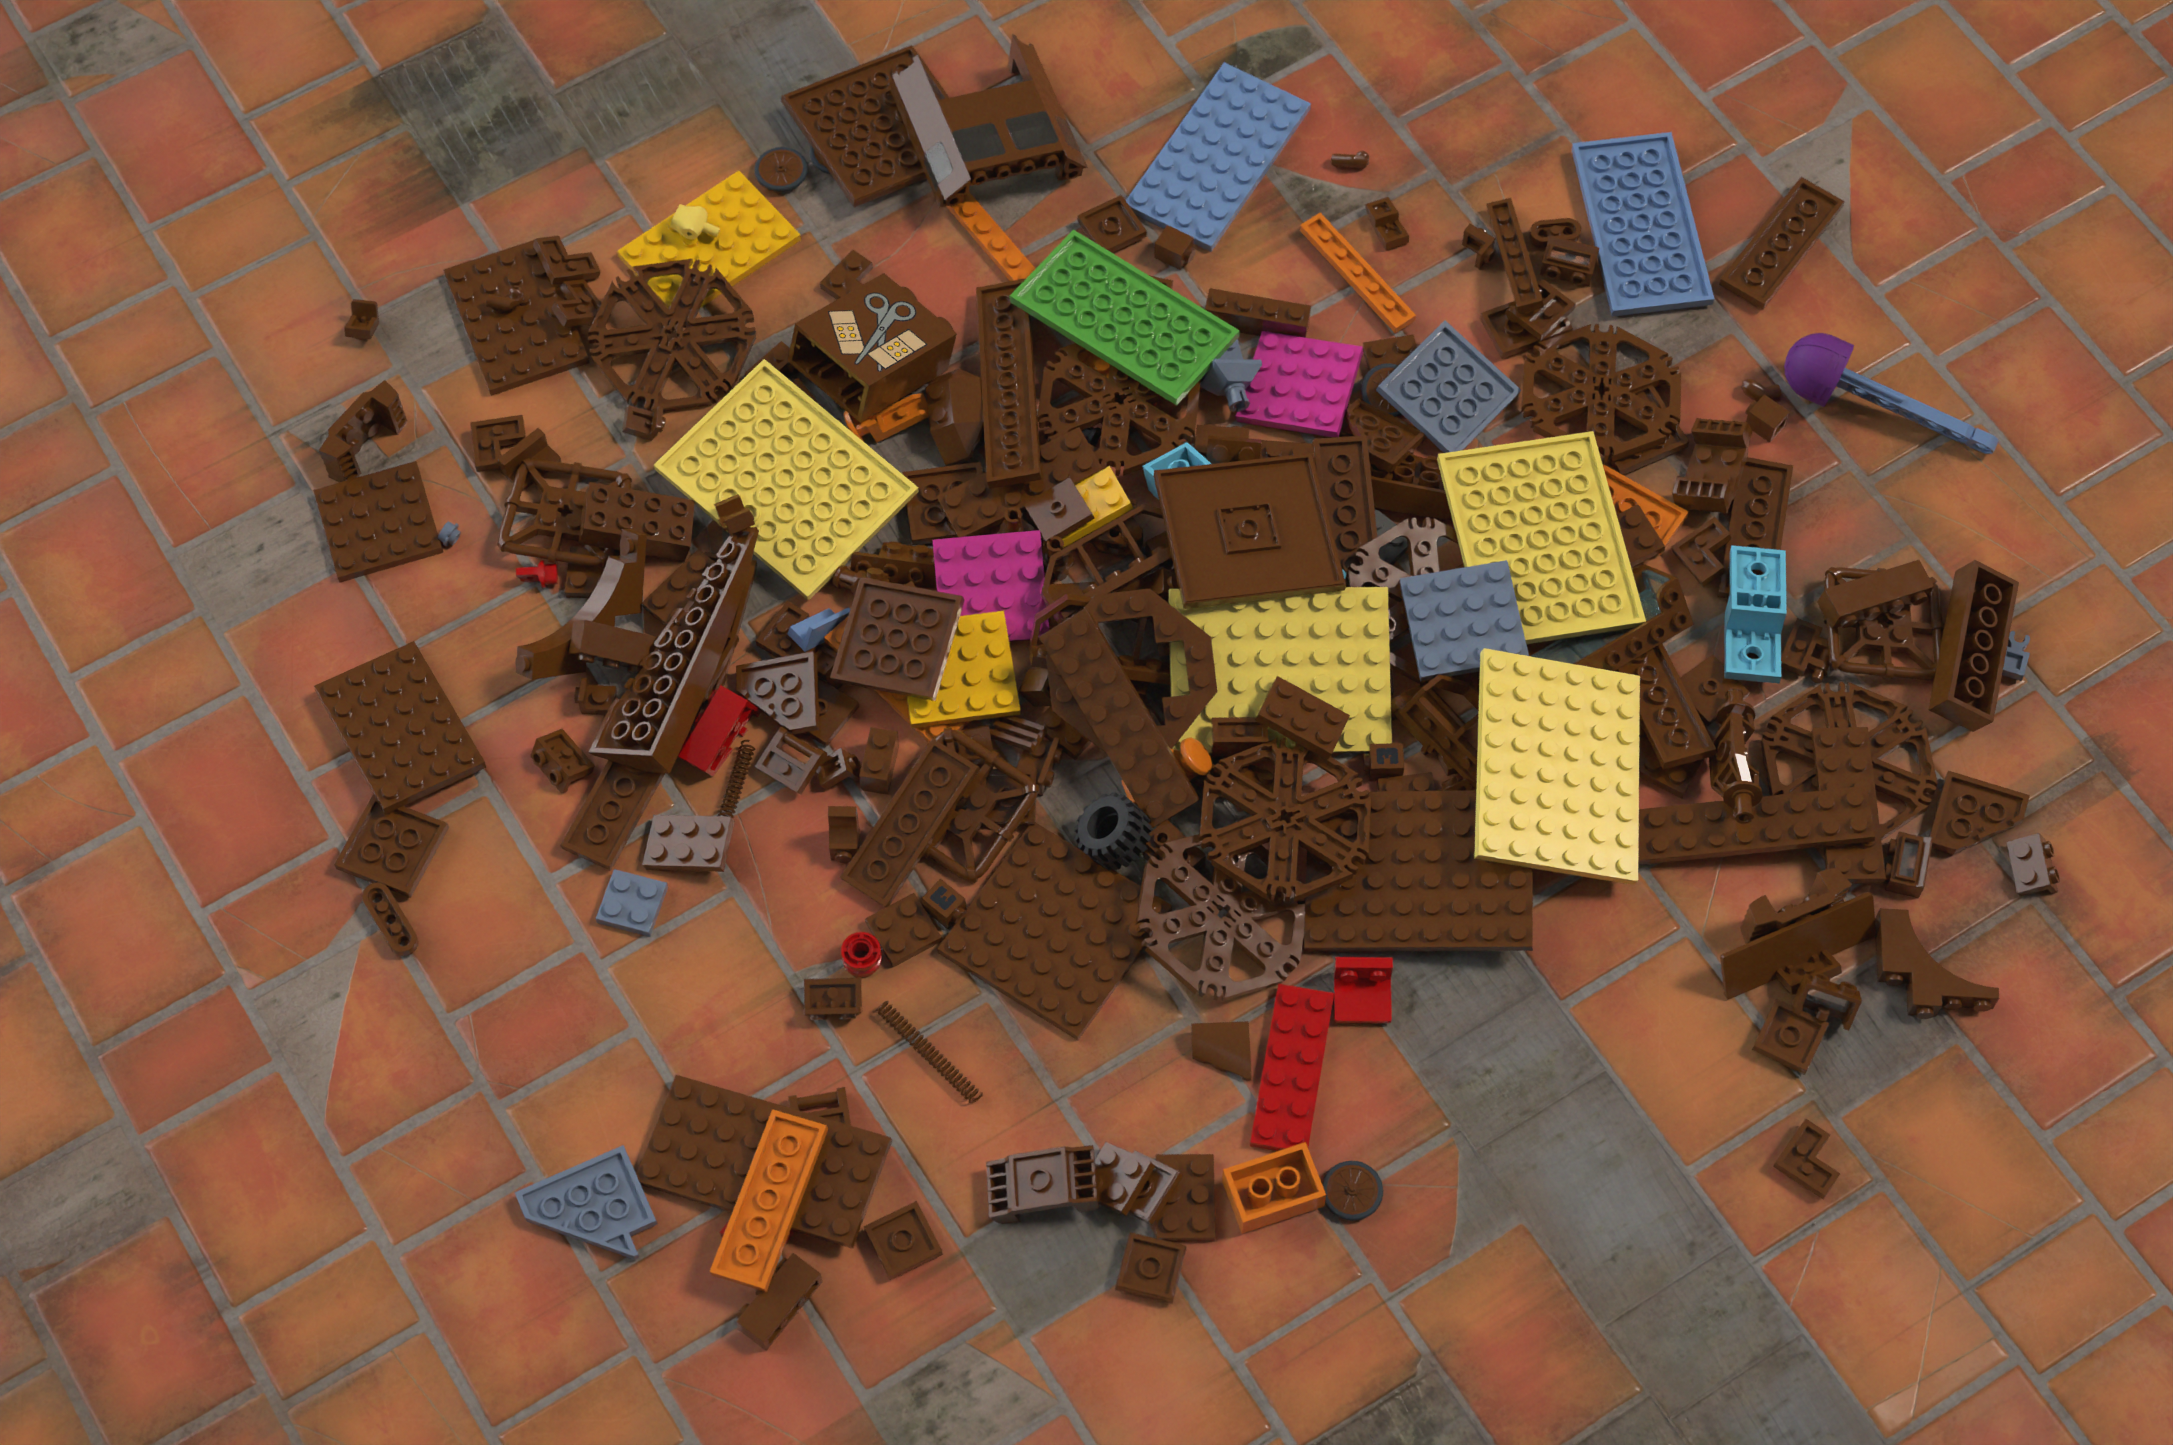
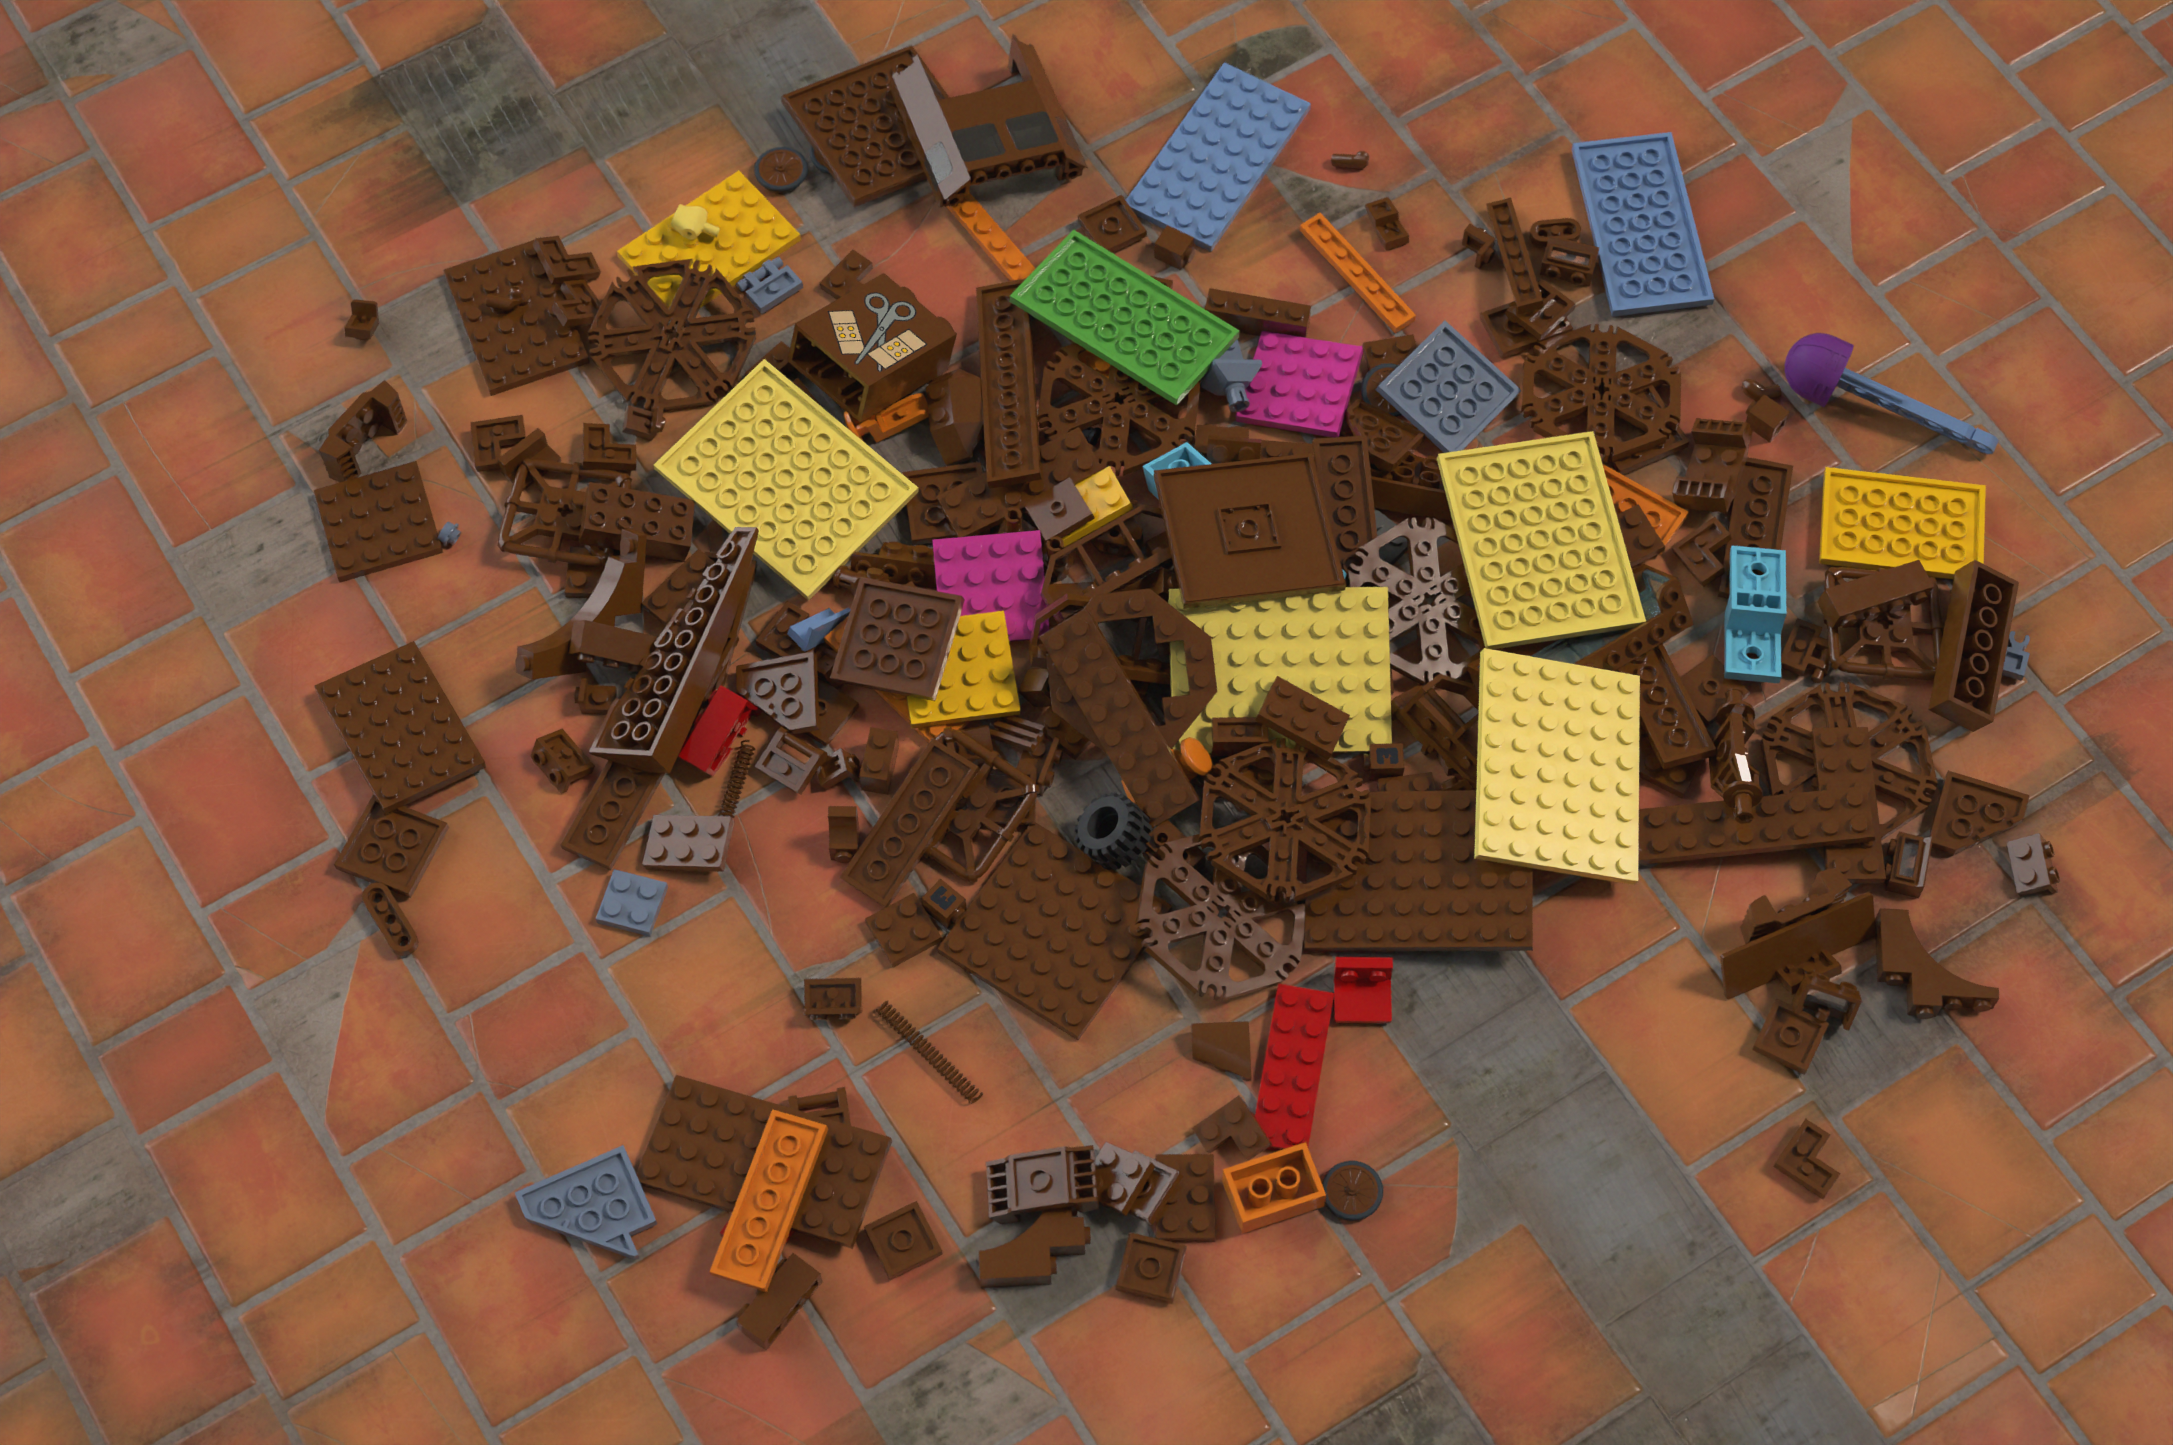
(545, 573): red piece -> none
(601, 454): none -> reddish brown plate
(733, 514): reddish brown piece -> none
(774, 288): none -> sand blue plate
(861, 942): red wheel -> none
(1027, 1257): none -> reddish brown arch
(1235, 1122): none -> reddish brown plate
(1459, 615): sand blue plate -> none
(1781, 243): reddish brown plate -> none
(1900, 519): none -> yellow plate

